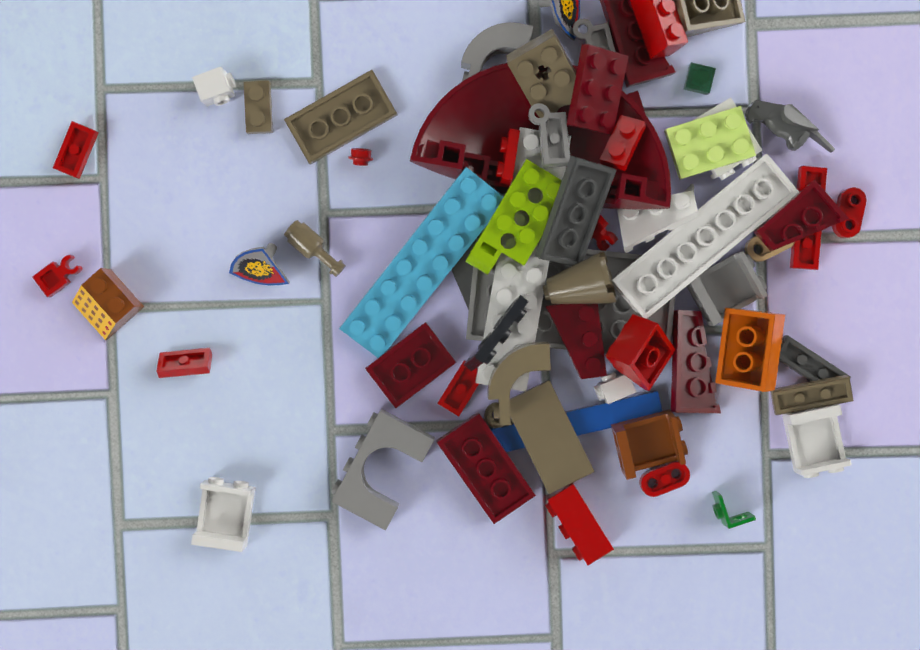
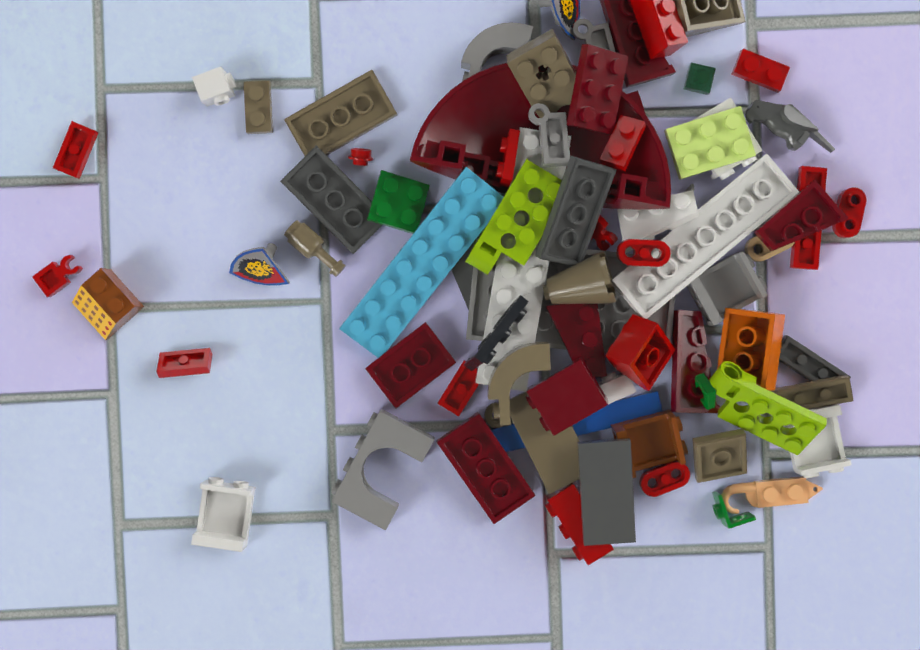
(332, 198): none -> dark grey tile
(398, 202): none -> green plate
(566, 397): none -> dark red panel
(606, 492): none -> dark grey tile
(642, 252): none -> red plate
(707, 389): none -> green tile
(720, 455): none -> dark tan plate
(738, 385): none -> lime hinge
(760, 70): none -> red plate
(772, 492): none -> light nougat plate

